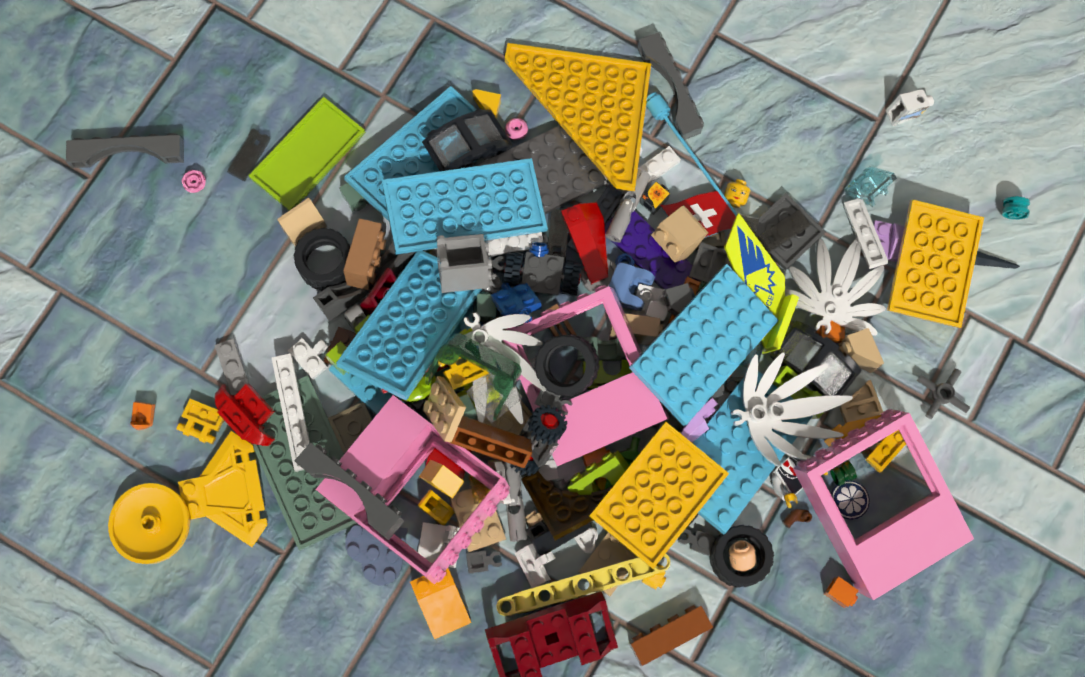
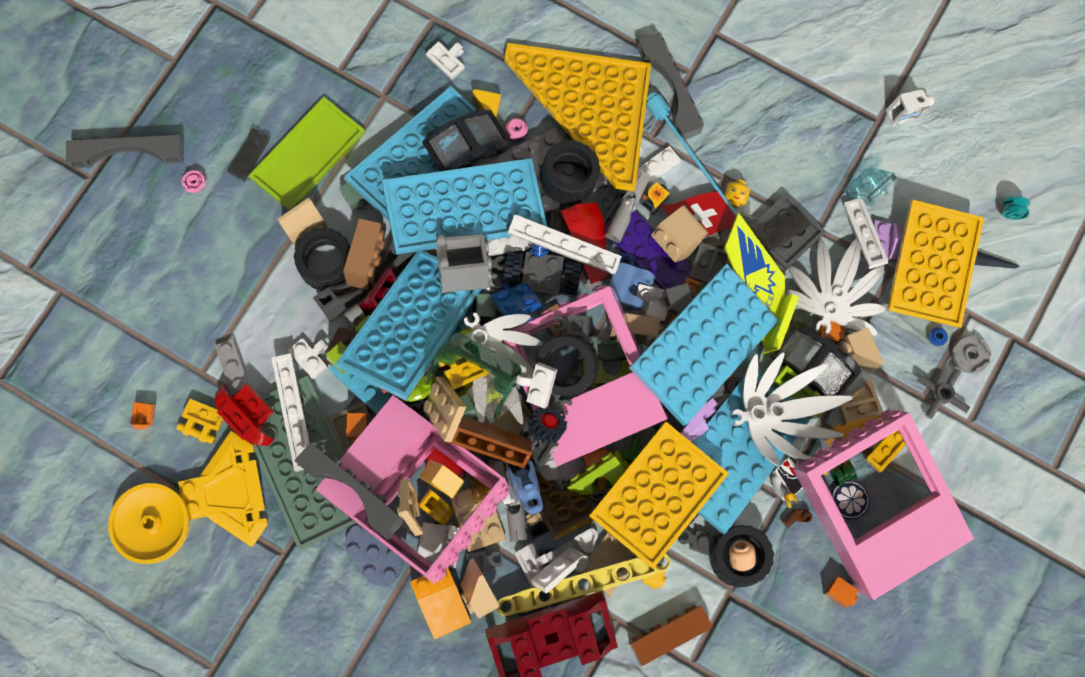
(356, 425): none -> orange brick
(409, 506): none -> tan wing
(446, 60): none -> white plate
(477, 592): none -> tan slope
(526, 487): none -> medium blue piece
(540, 384): none -> white plate
(559, 569): none -> white plate
(564, 244): none -> white plate
(575, 325): none -> dark grey plate
(578, 154): none -> black tyre
(934, 340): none -> blue plate
(979, 350): none -> light grey plate

